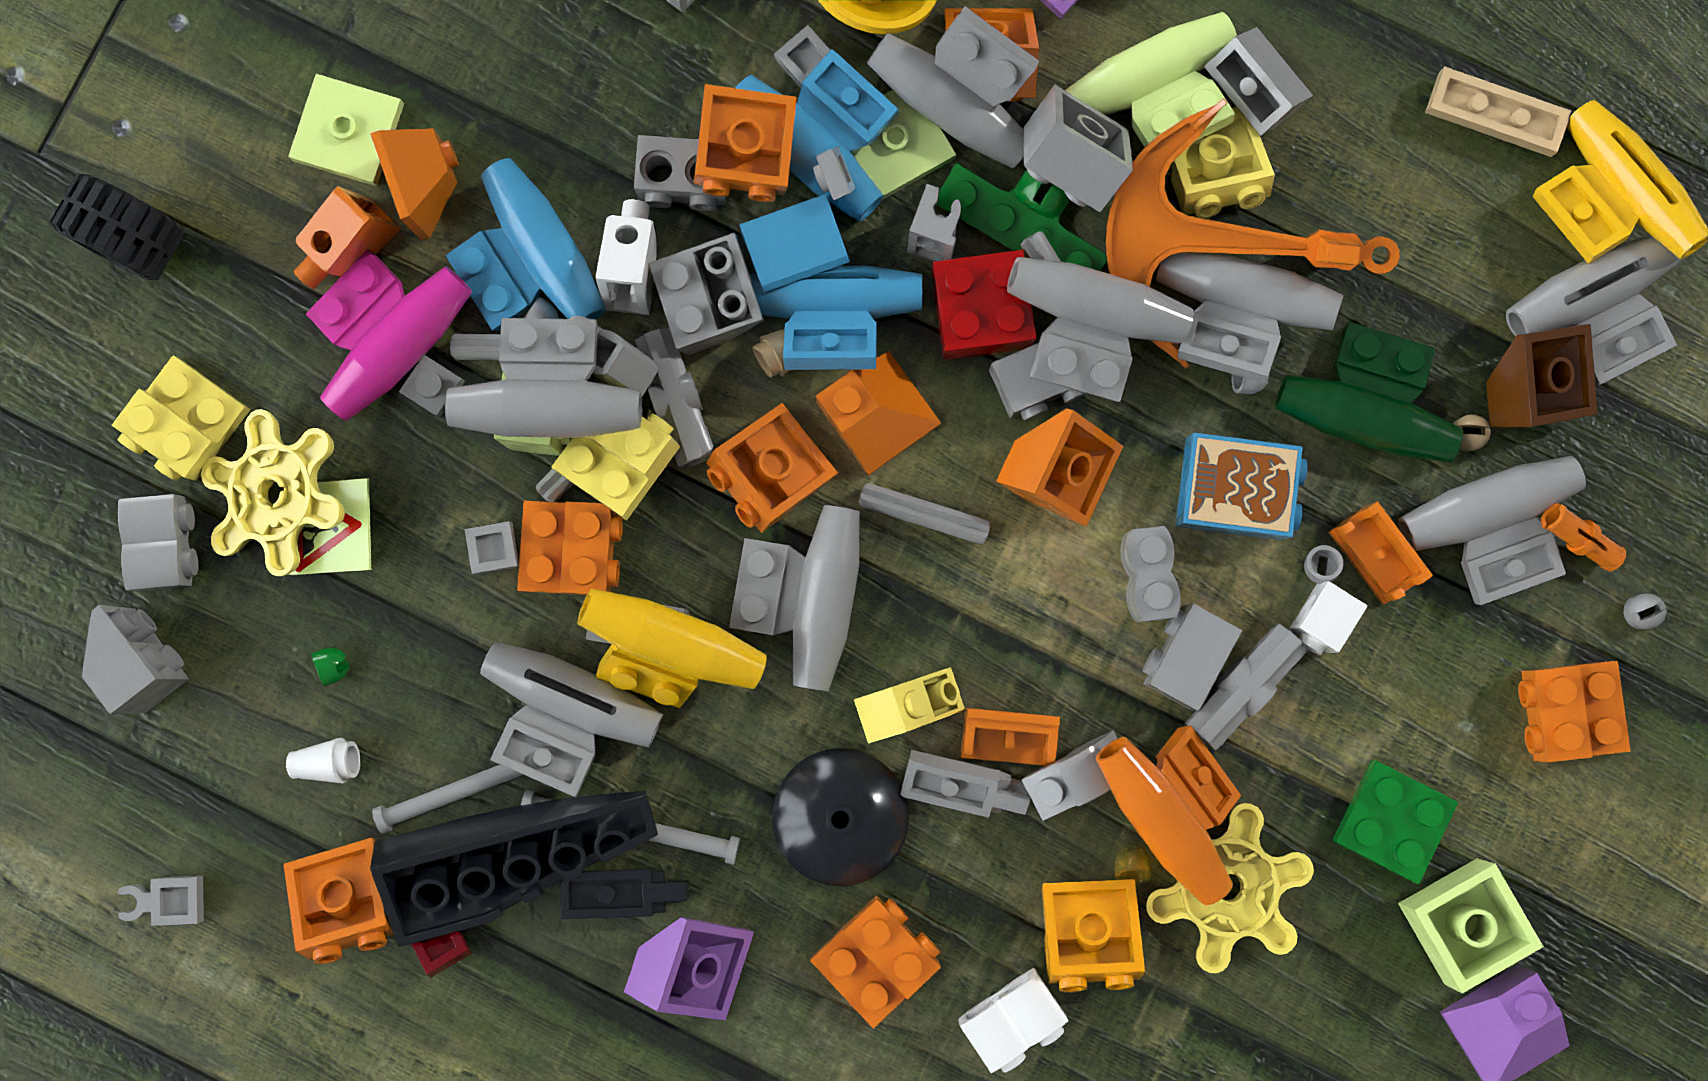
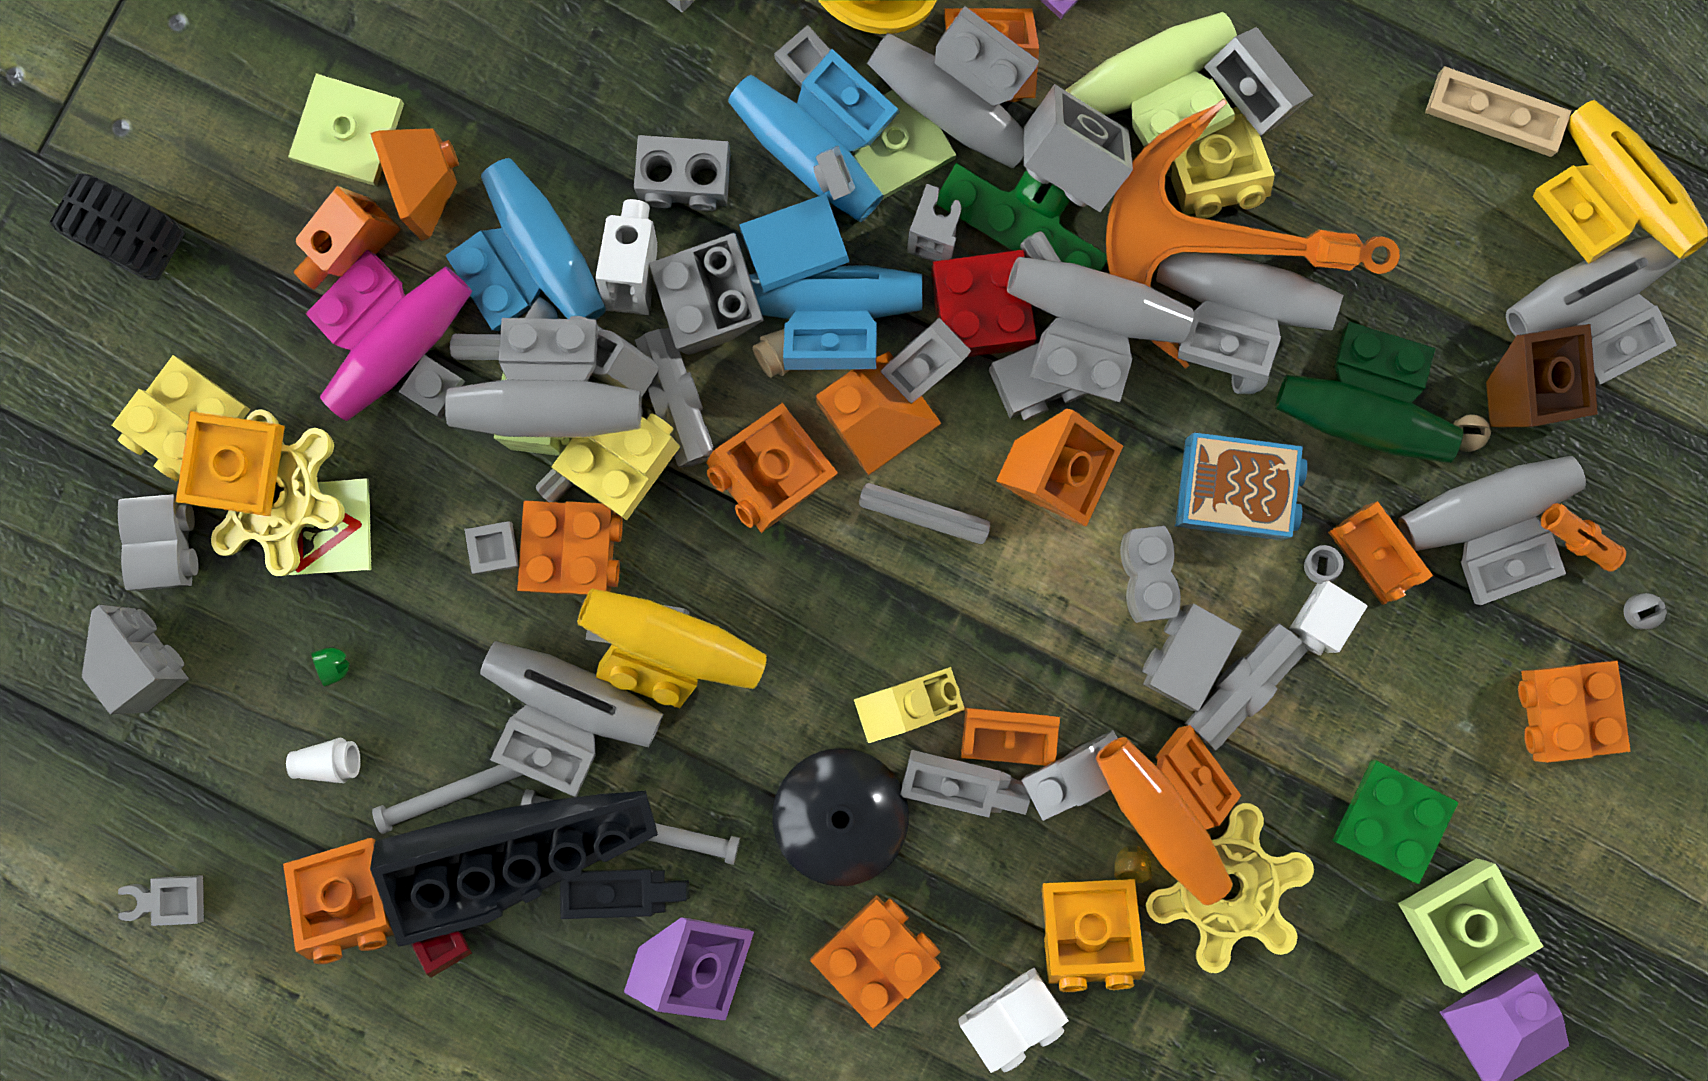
(230, 463): none -> light orange tile
(744, 142): orange plate -> none
(808, 594): light grey plate -> none
(925, 360): none -> light grey plate

